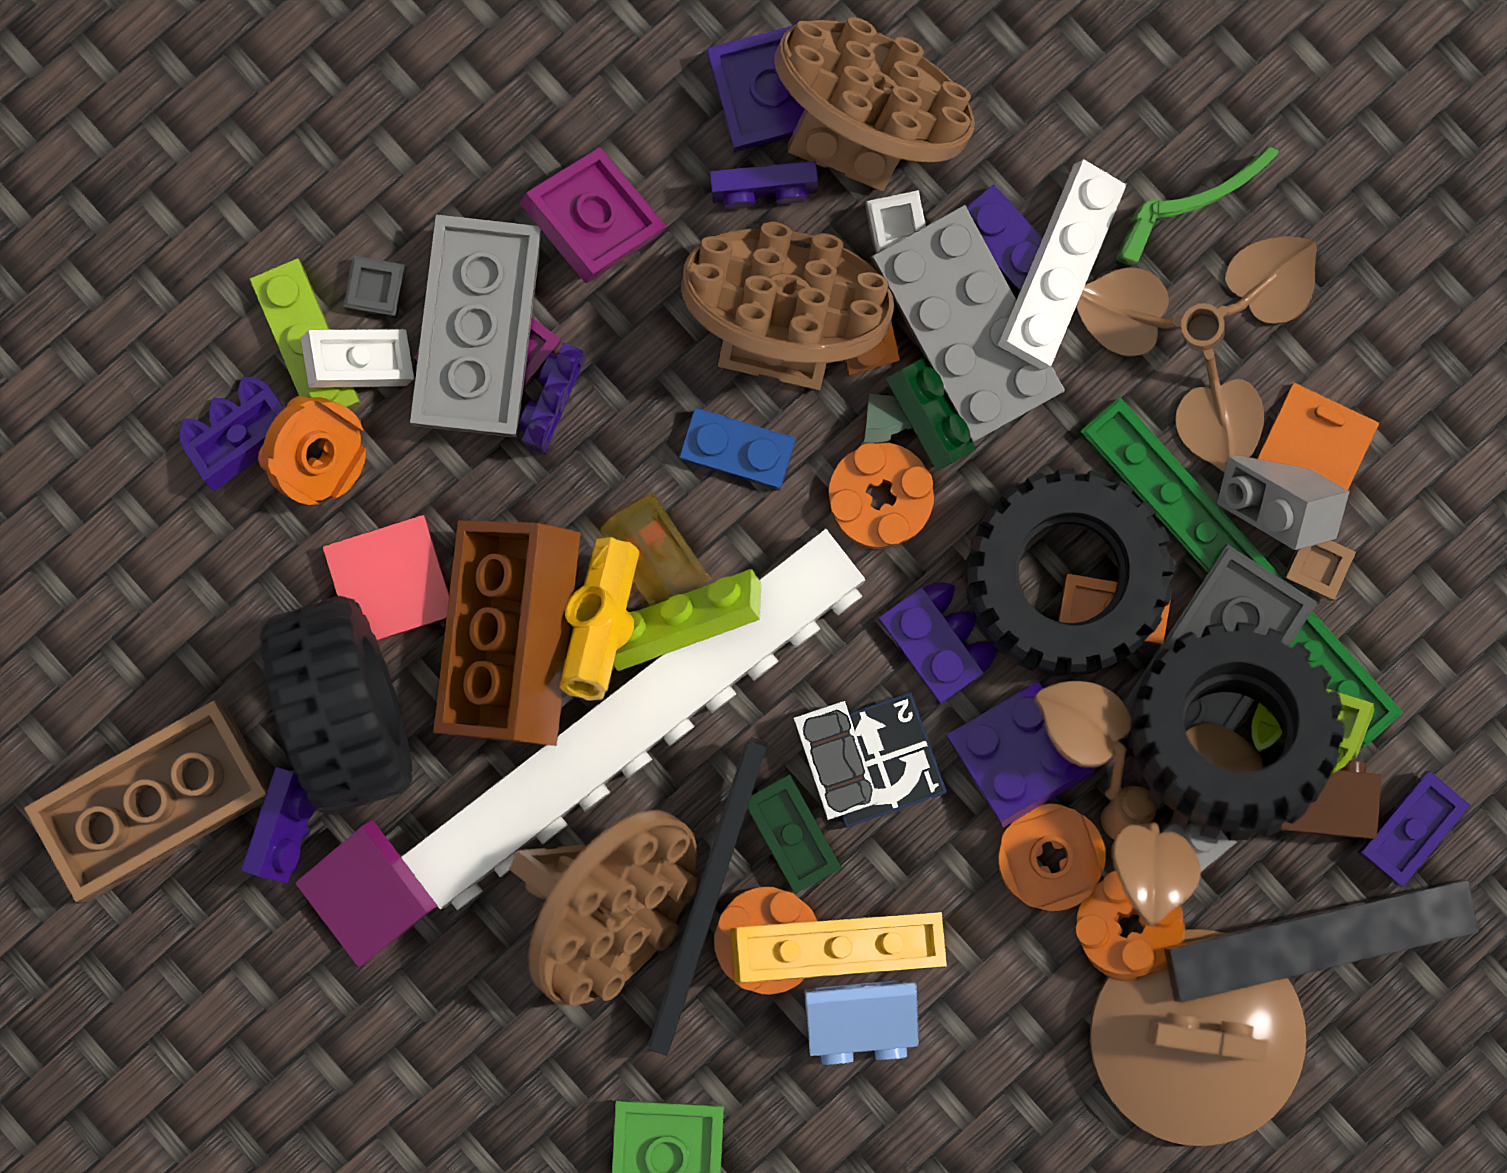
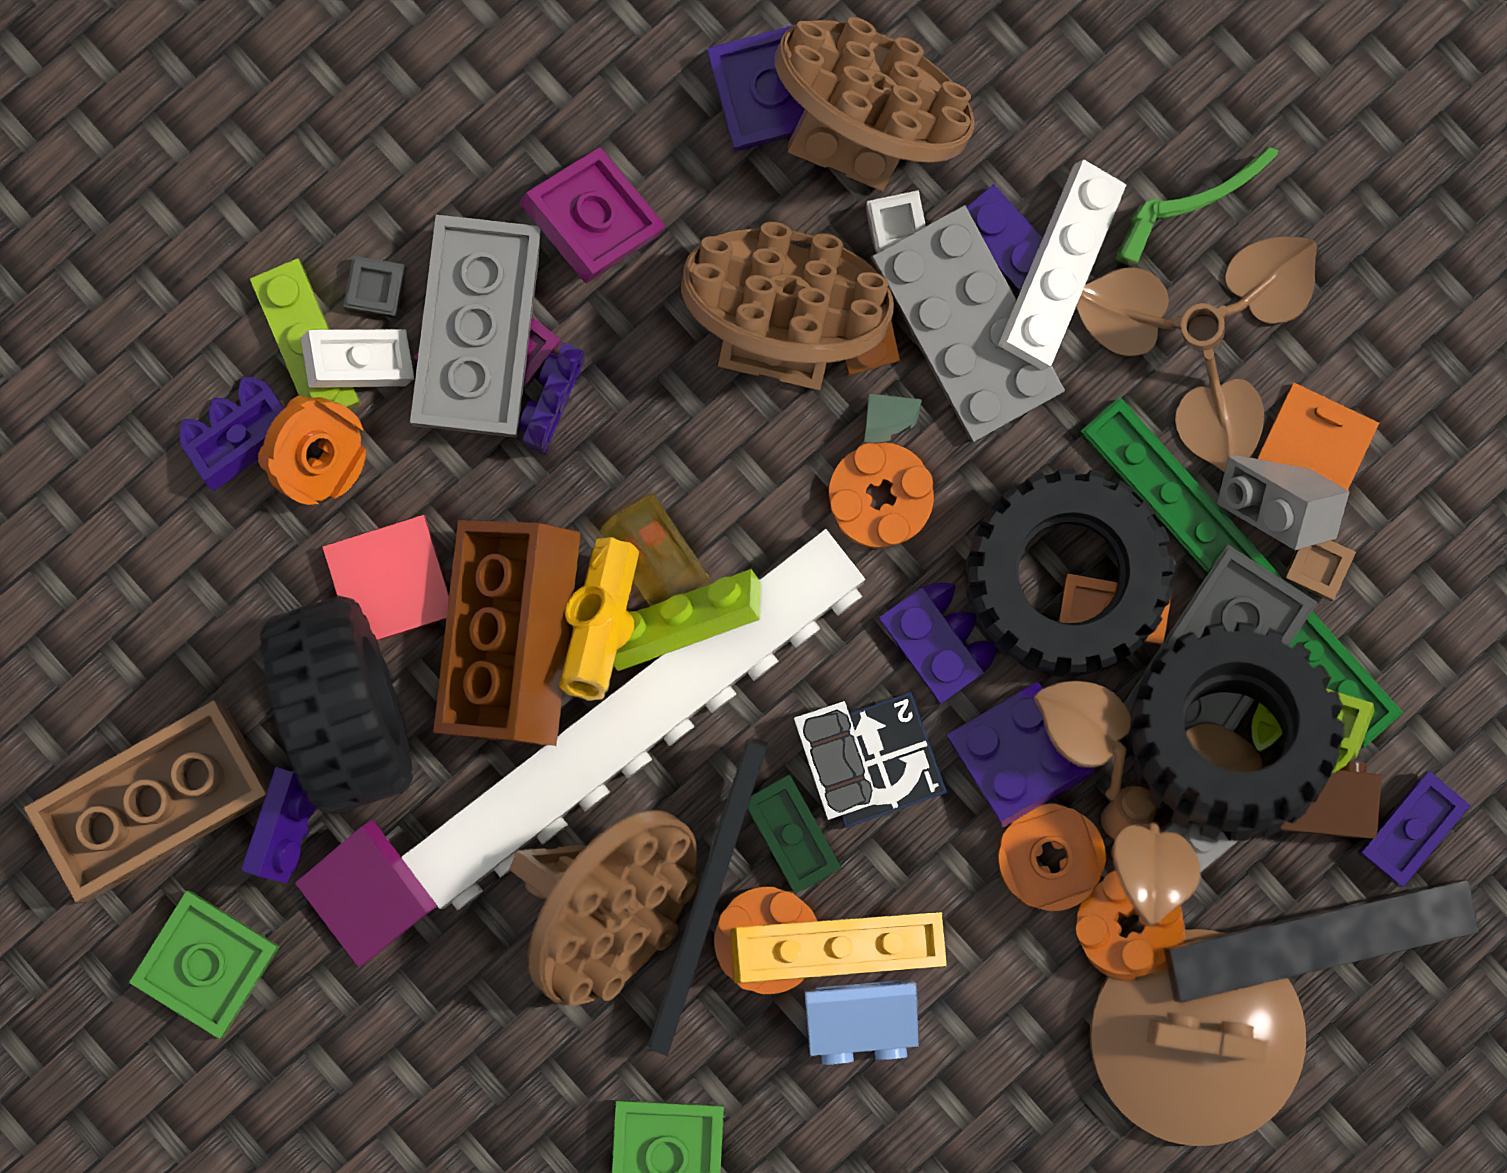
(204, 964): none -> bright green plate
(737, 448): blue plate -> none
(742, 186): dark purple plate -> none
(931, 413): dark green plate -> none

